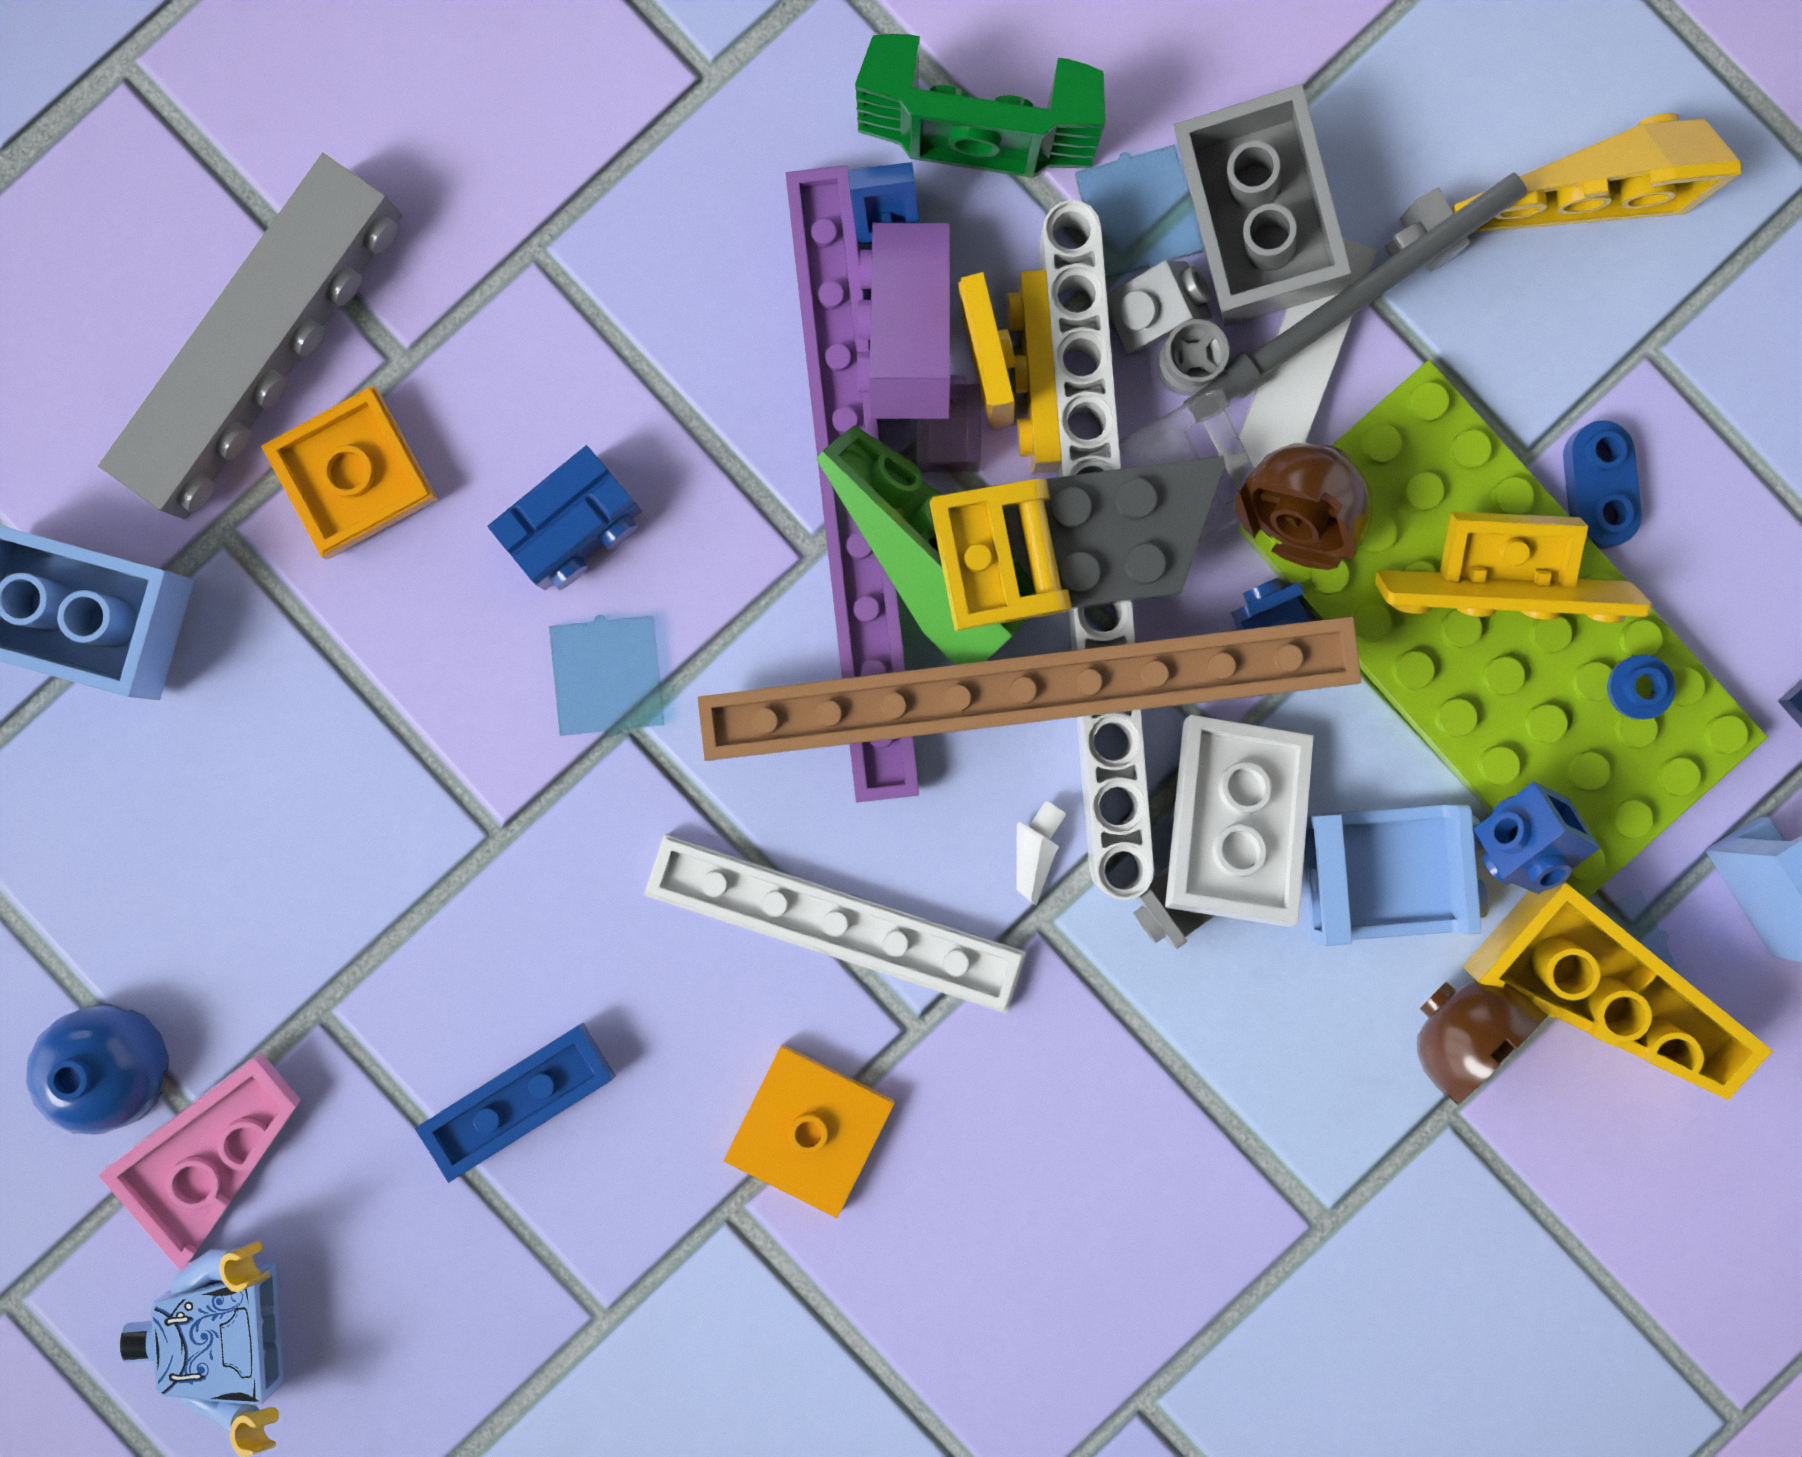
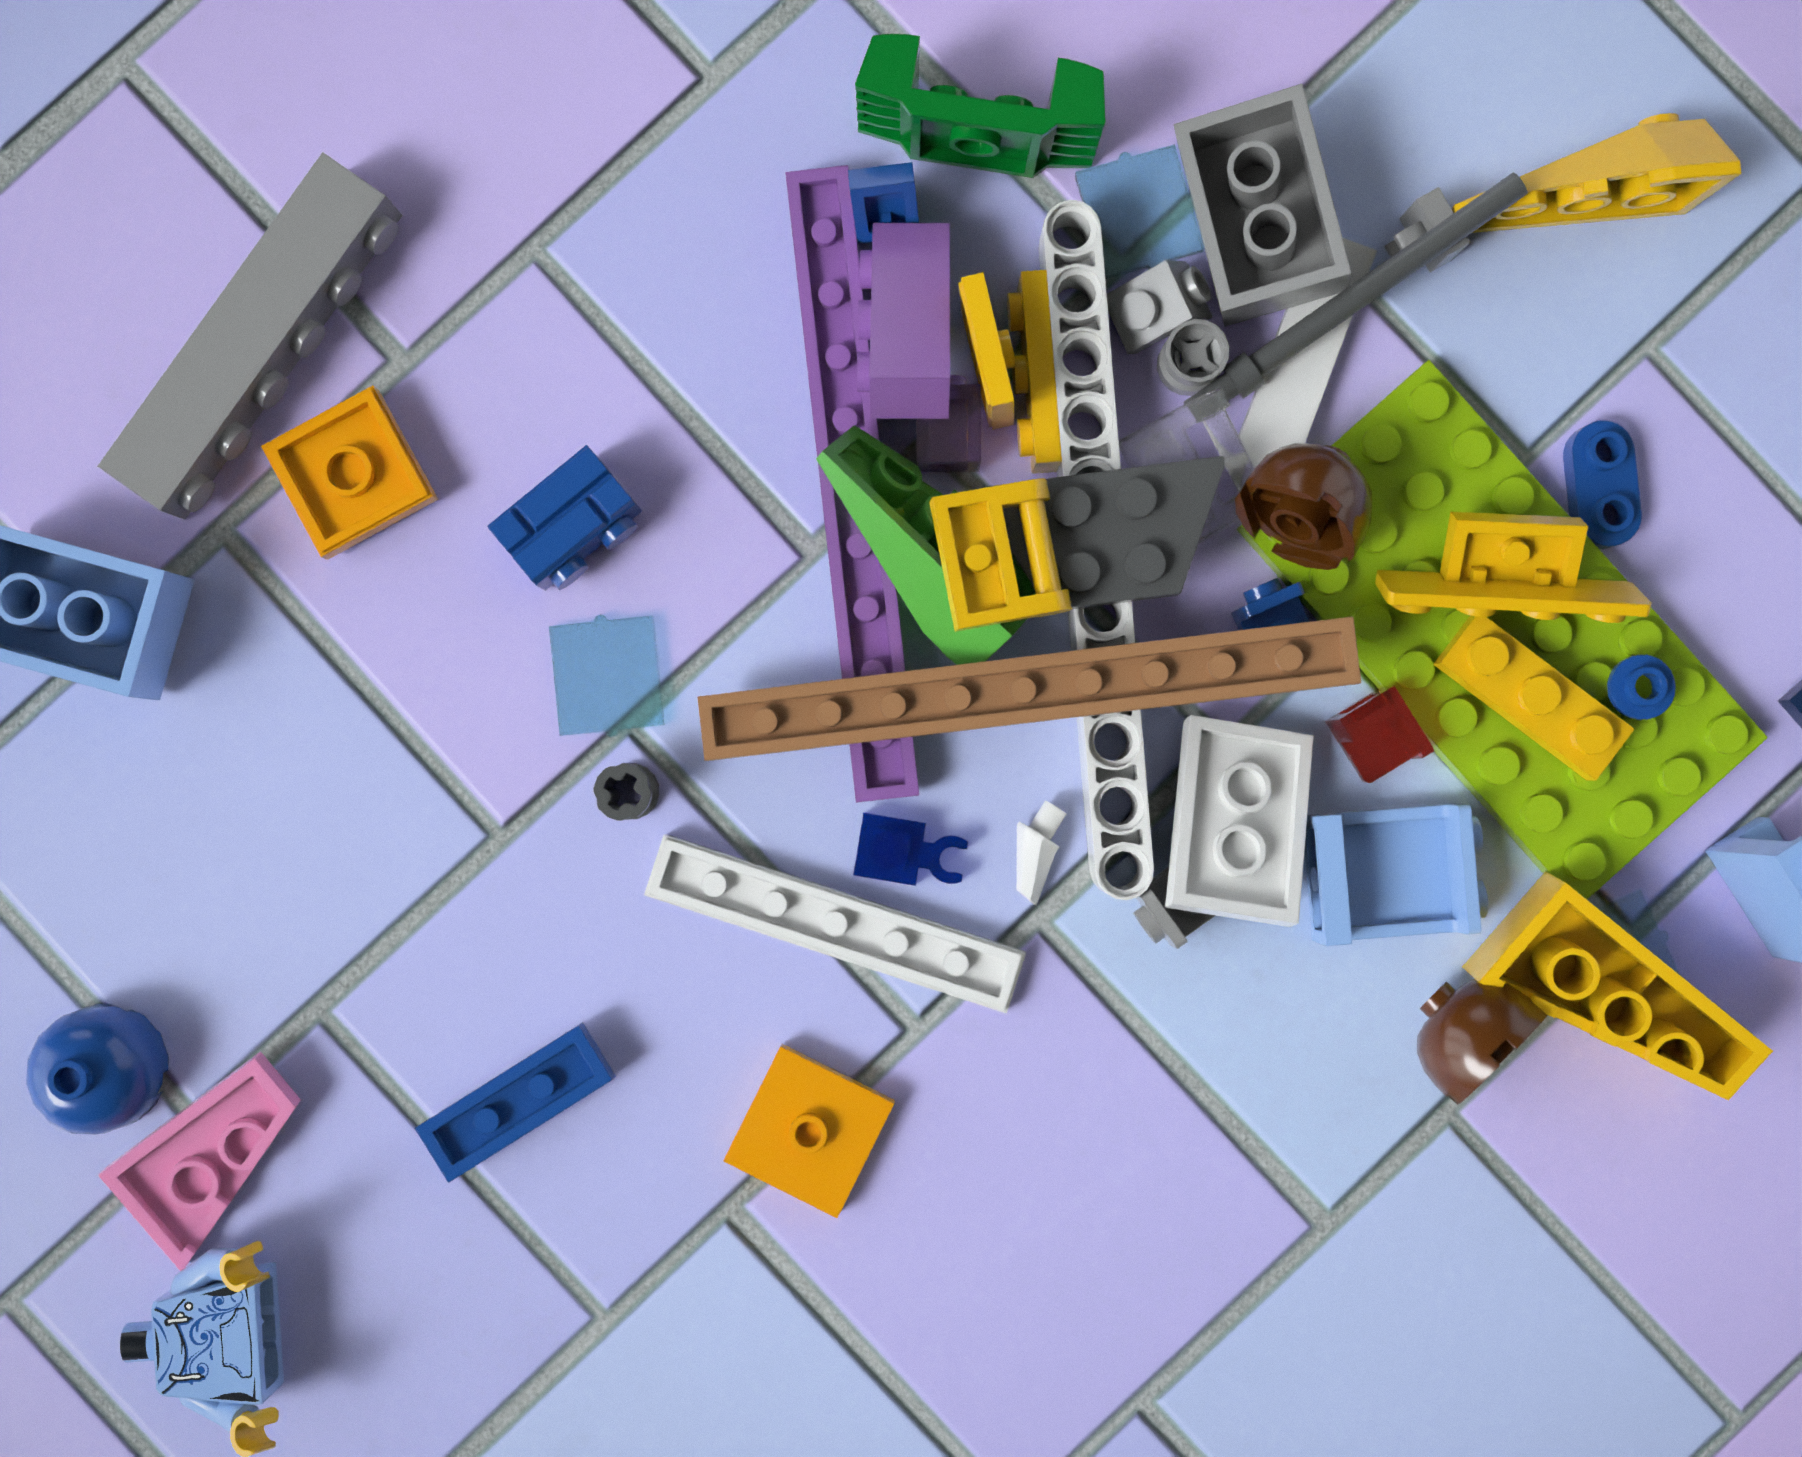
(608, 797): none -> dark grey bush
(895, 850): none -> clear blue plate
(1379, 734): none -> clear red panel
(1534, 697): none -> yellow plate
(1535, 839): blue brick -> none

